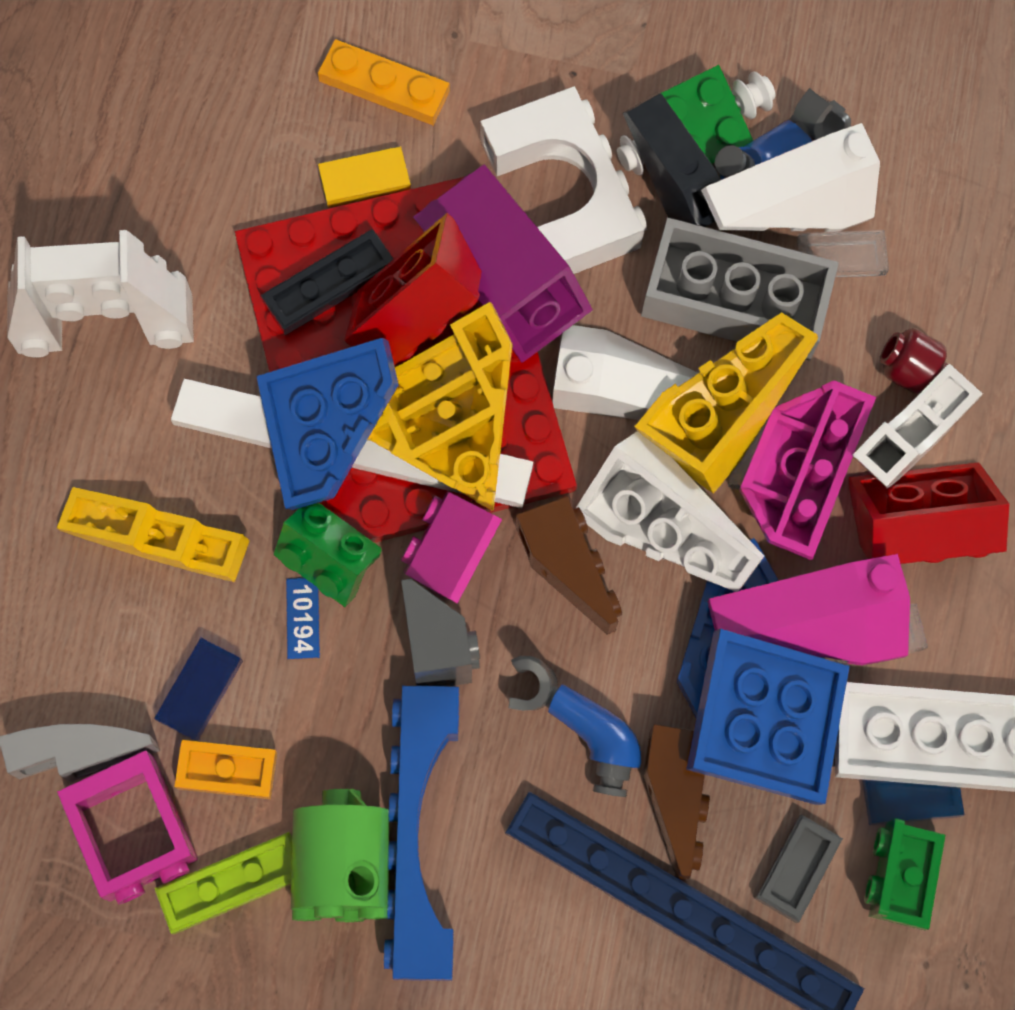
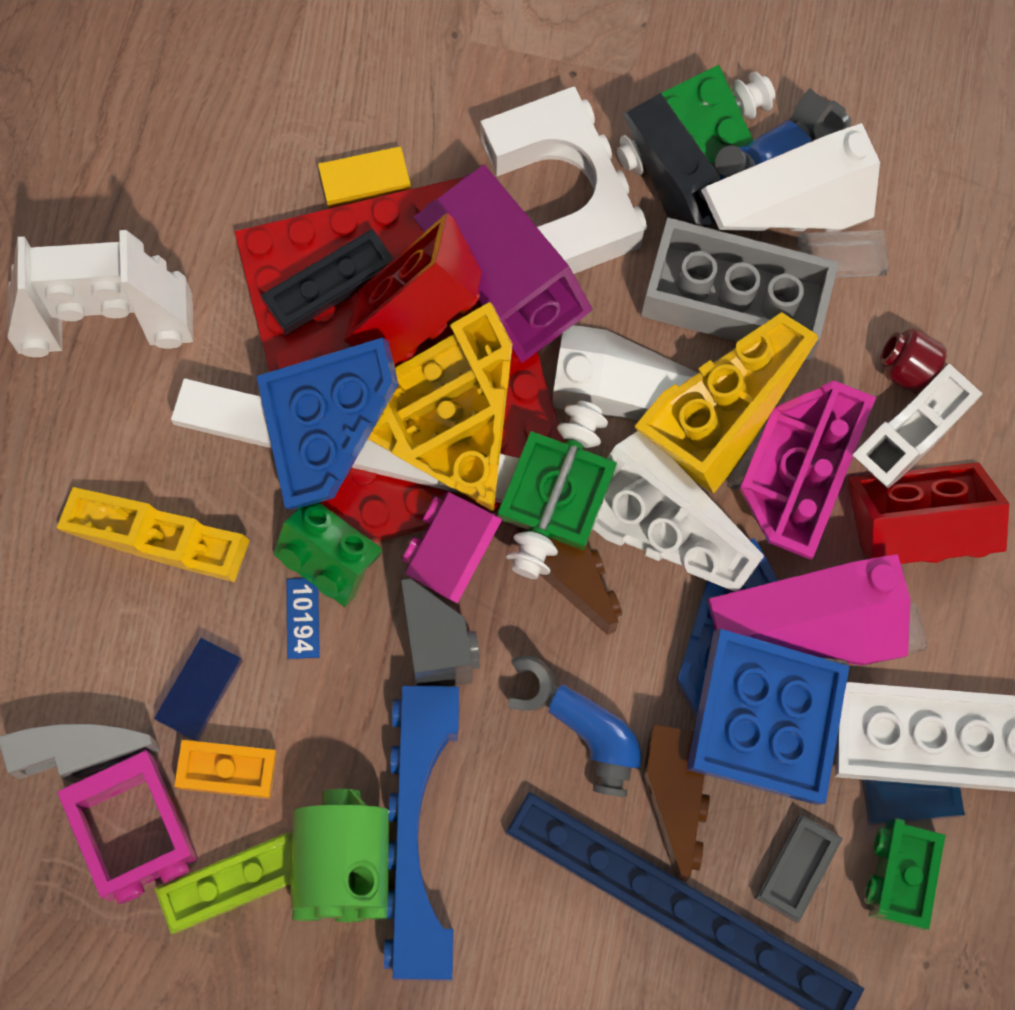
(384, 82): light orange plate -> none
(557, 490): none -> green plate

